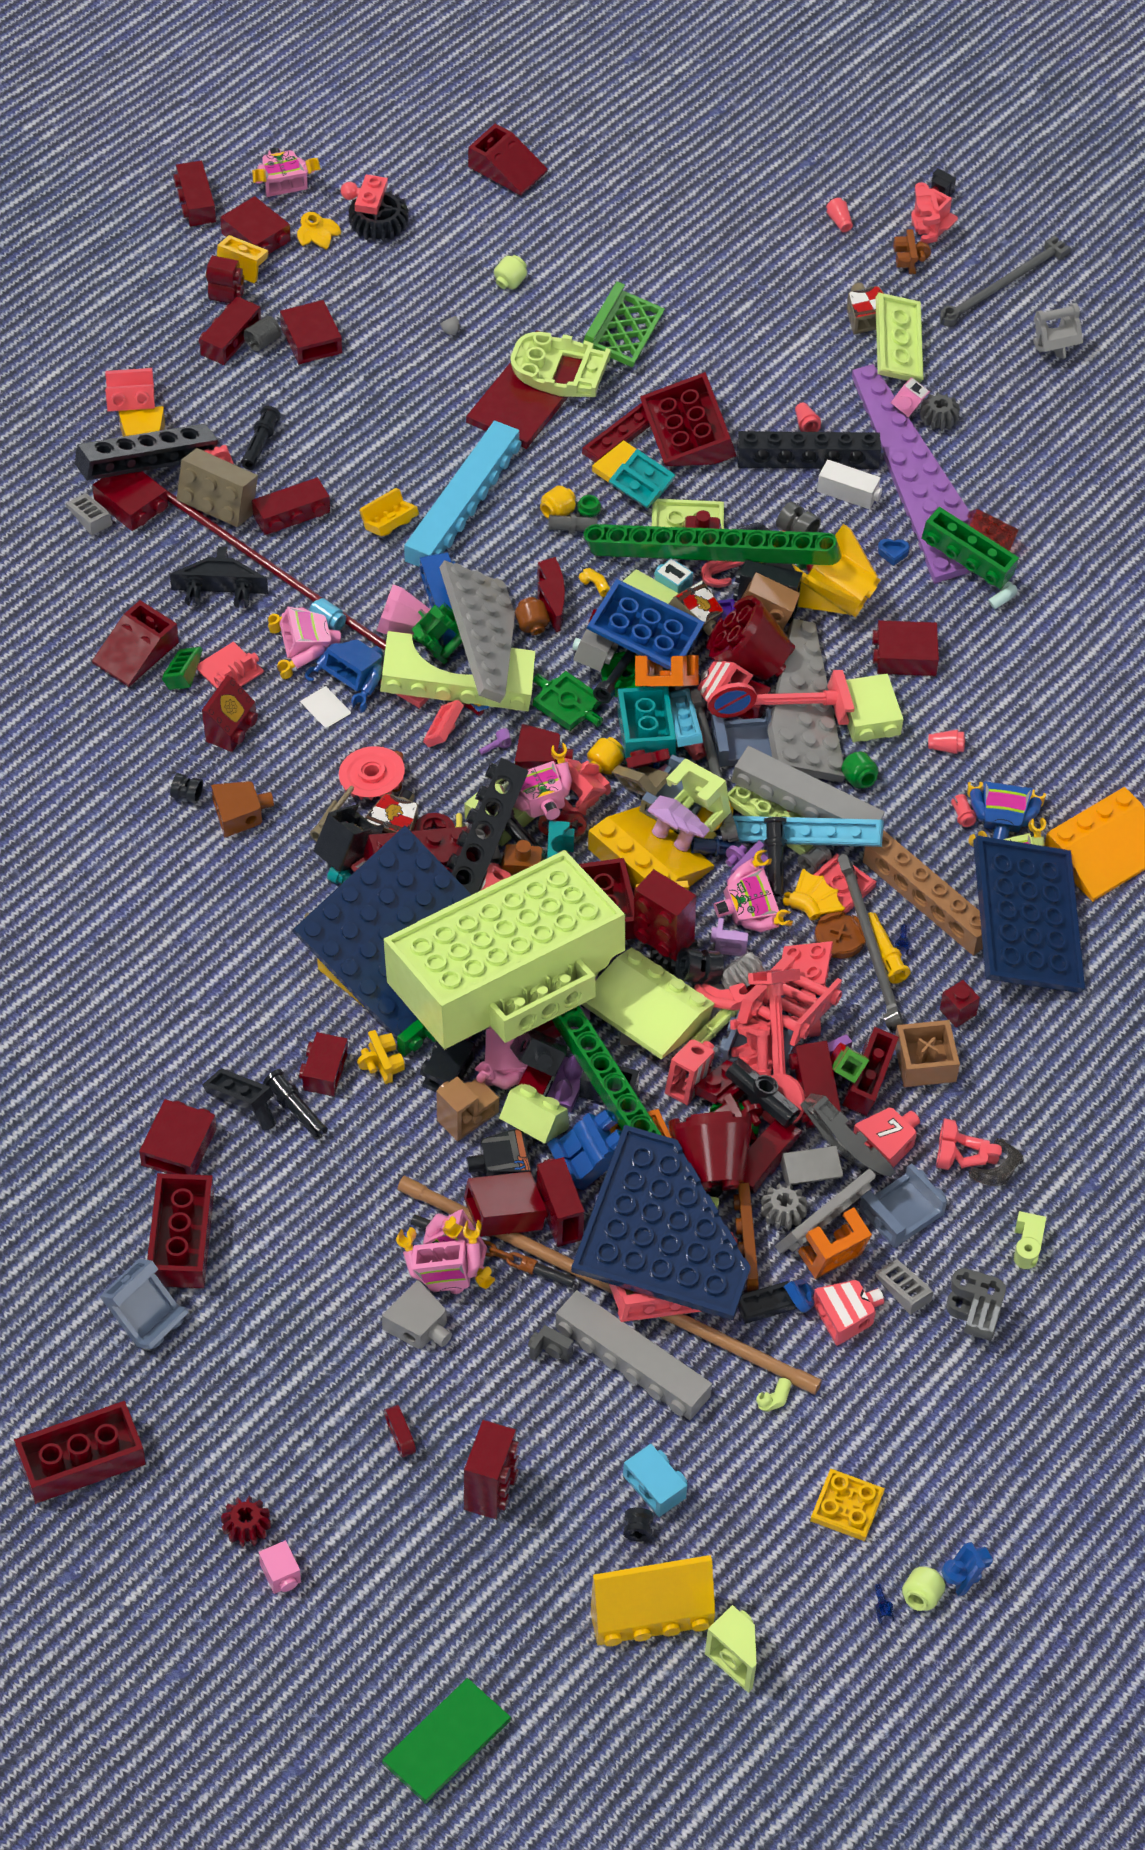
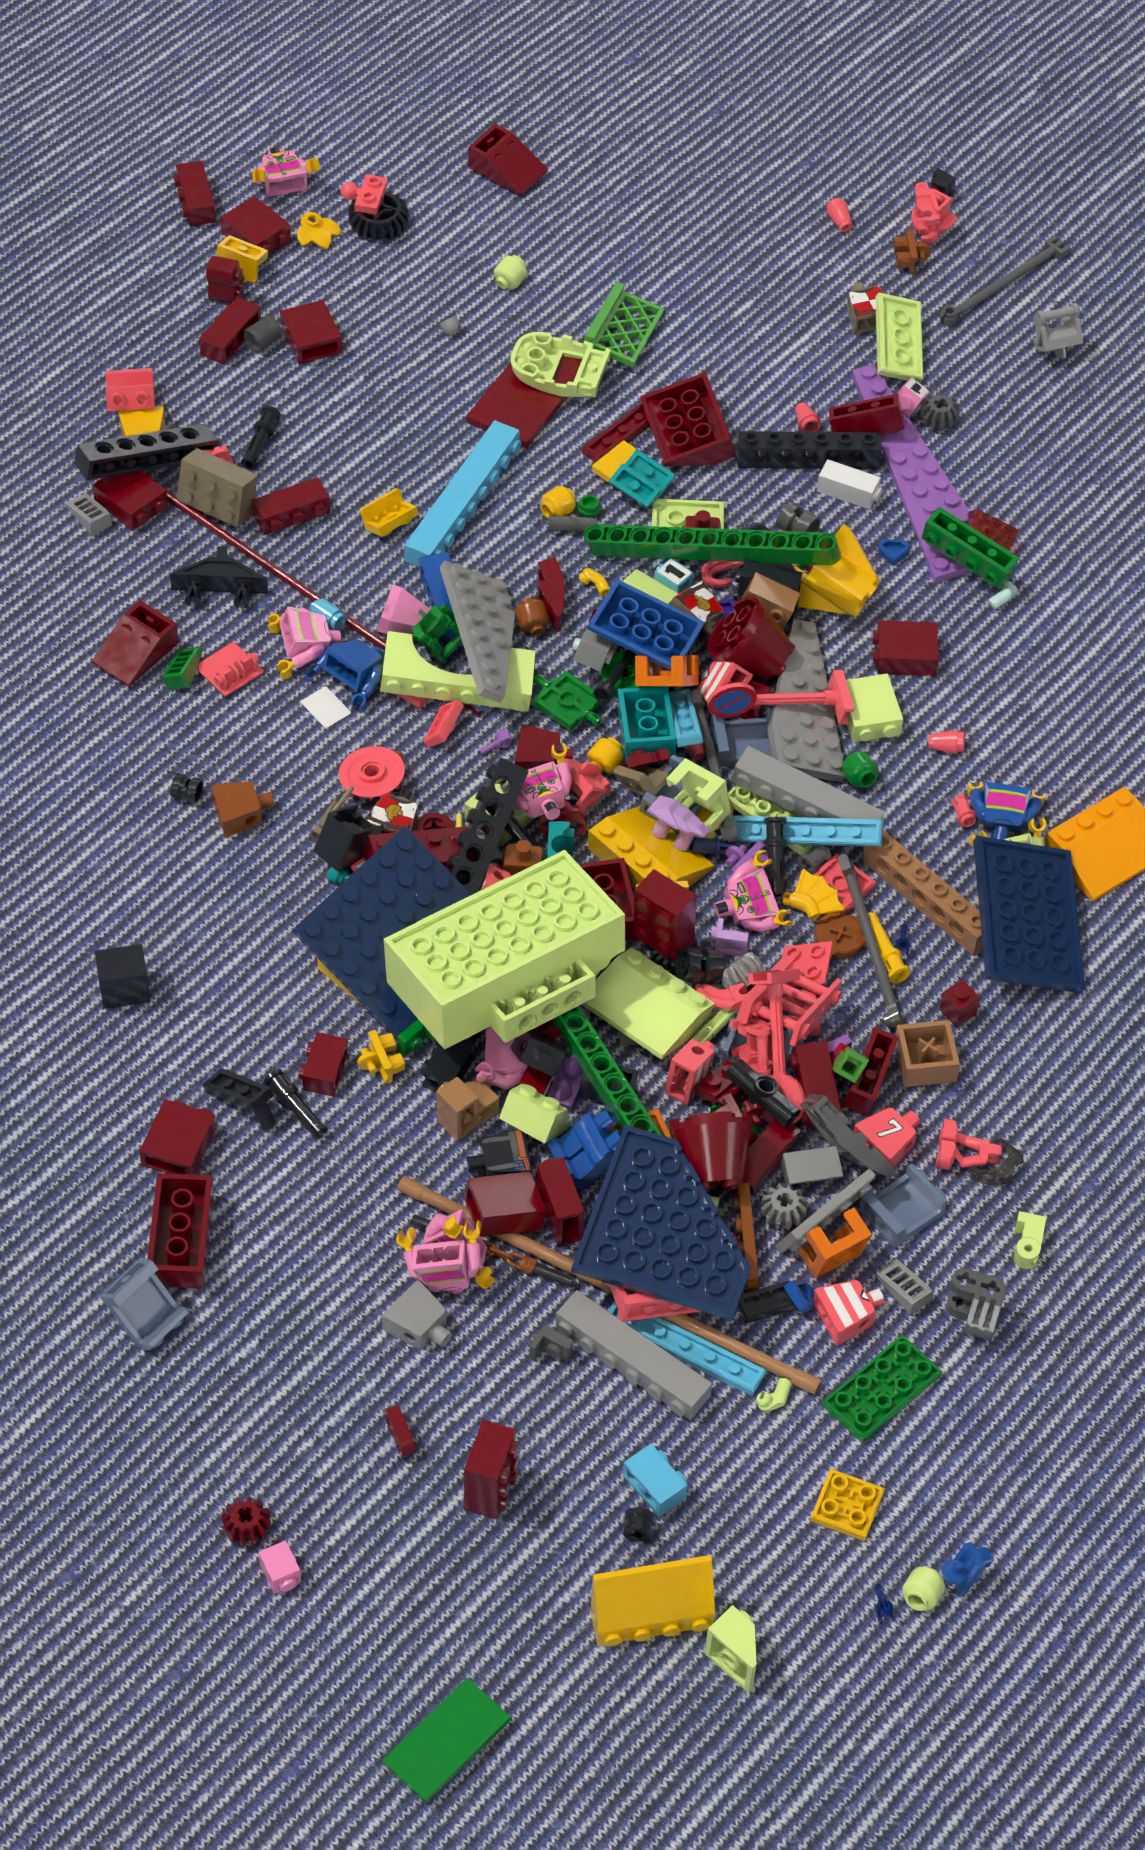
(80, 1452): dark red brick -> none
(122, 976): none -> black piece
(228, 715): dark red slope -> none
(699, 1353): none -> medium azure tile
(870, 415): none -> dark red brick
(881, 1389): none -> green tile

